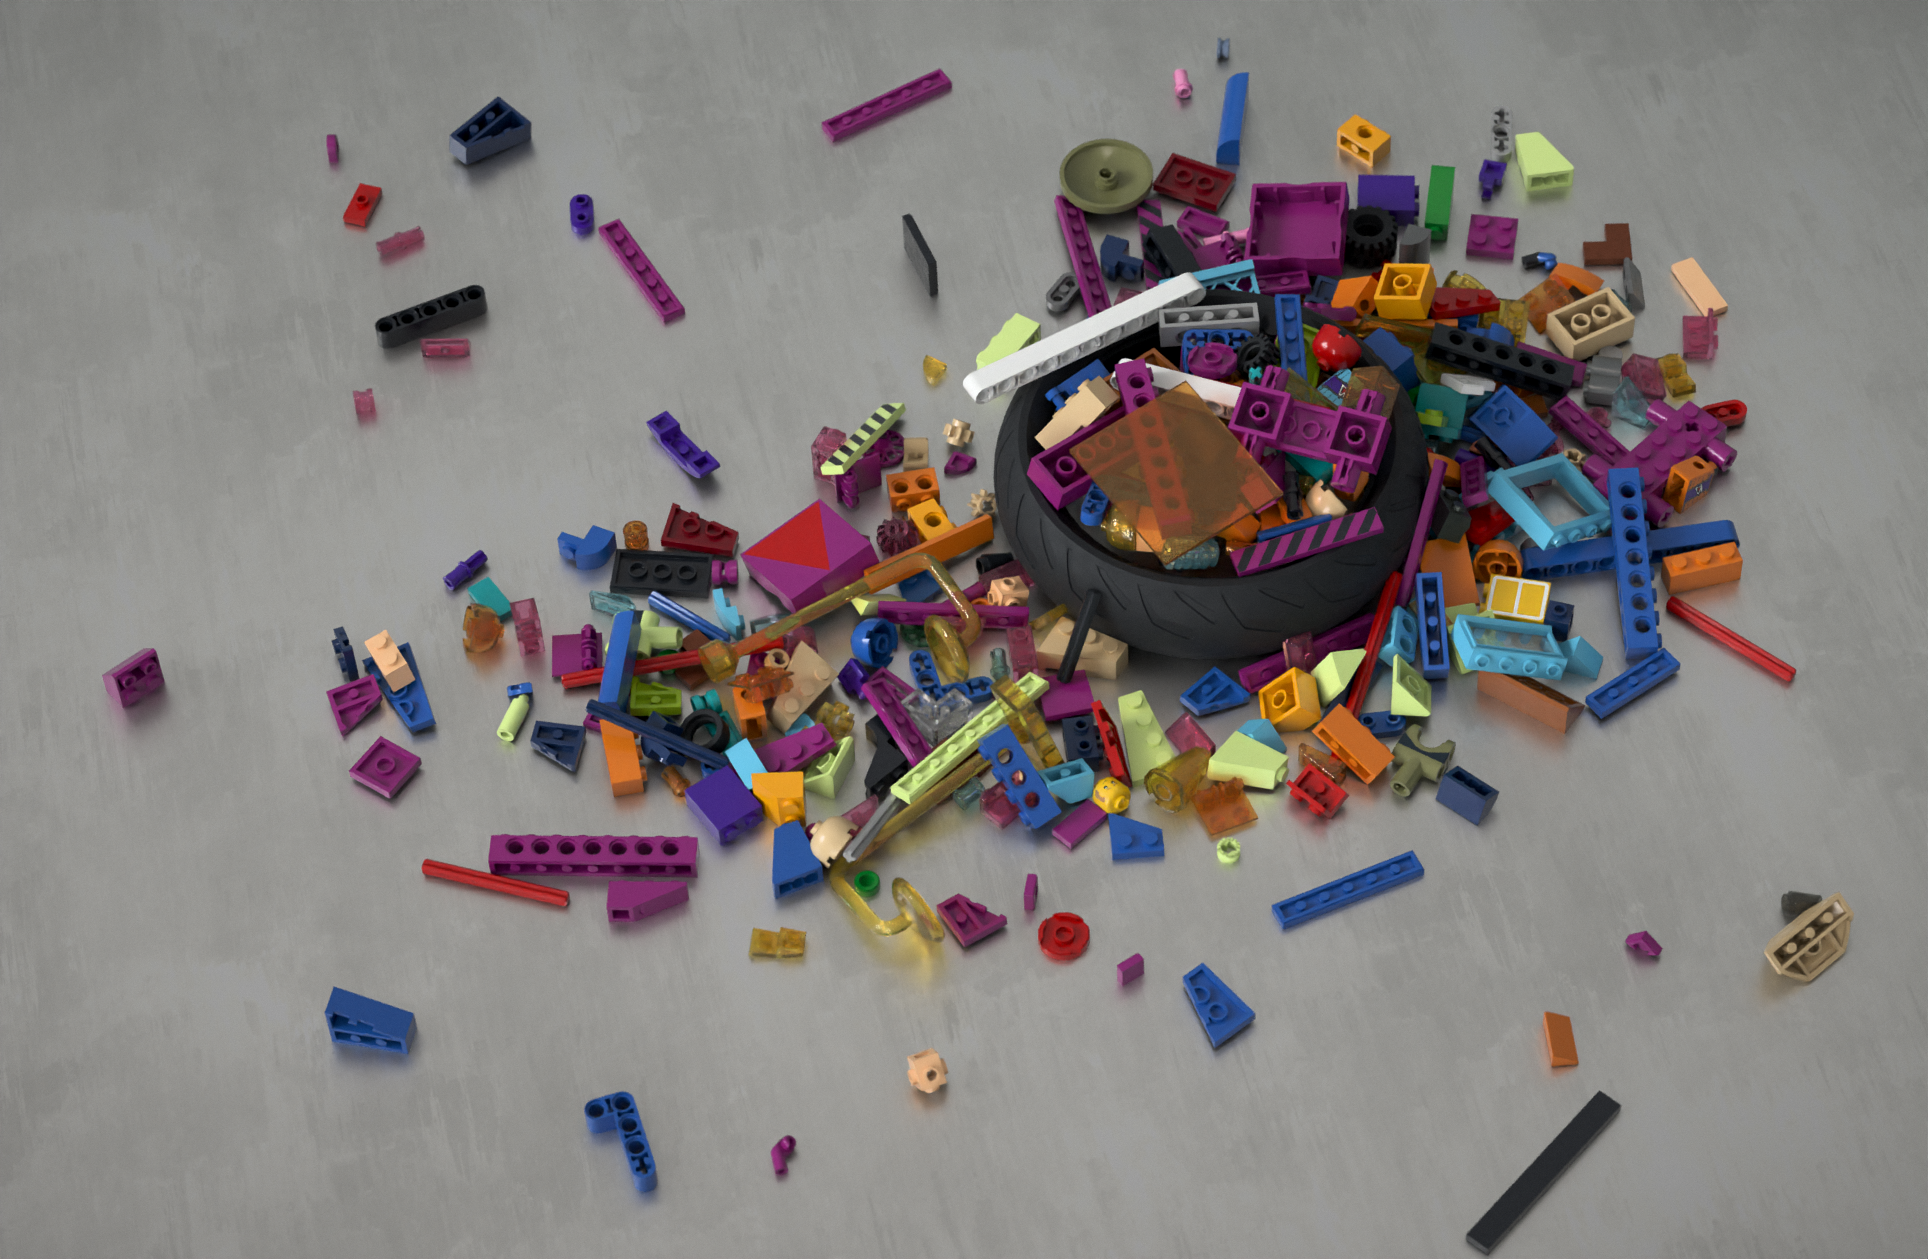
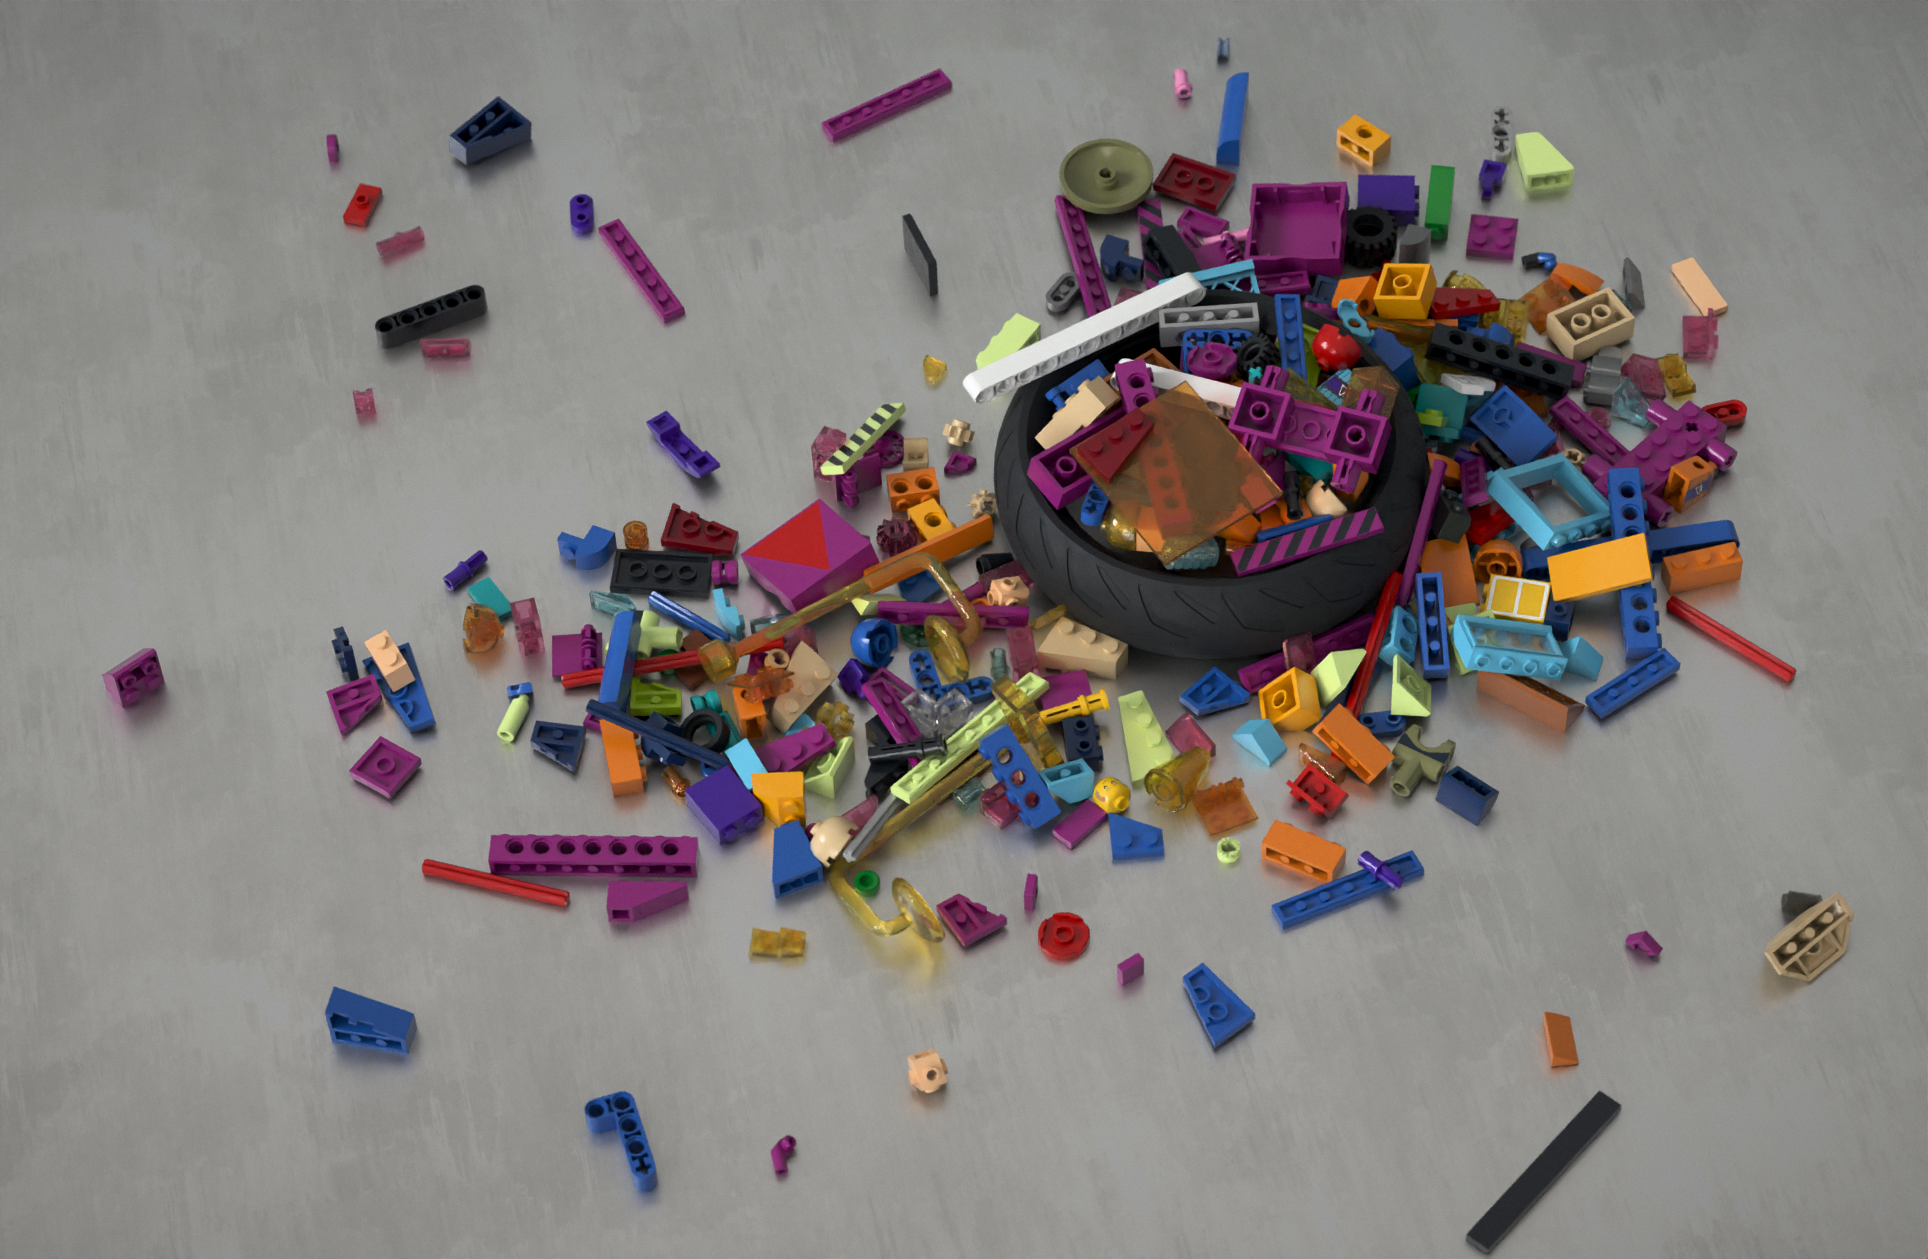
(918, 748): none -> black pin
(1078, 636): black axle -> none
(1087, 705): none -> yellow pin
(1113, 748): red wing -> none
(1114, 445): none -> dark red wing
(1248, 760): yellowish green slope -> none
(1303, 852): none -> orange brick
(1348, 312): none -> medium azure piece
(1380, 870): none -> dark purple axle
(1600, 568): none -> light orange tile
(1612, 250): copper tile -> none

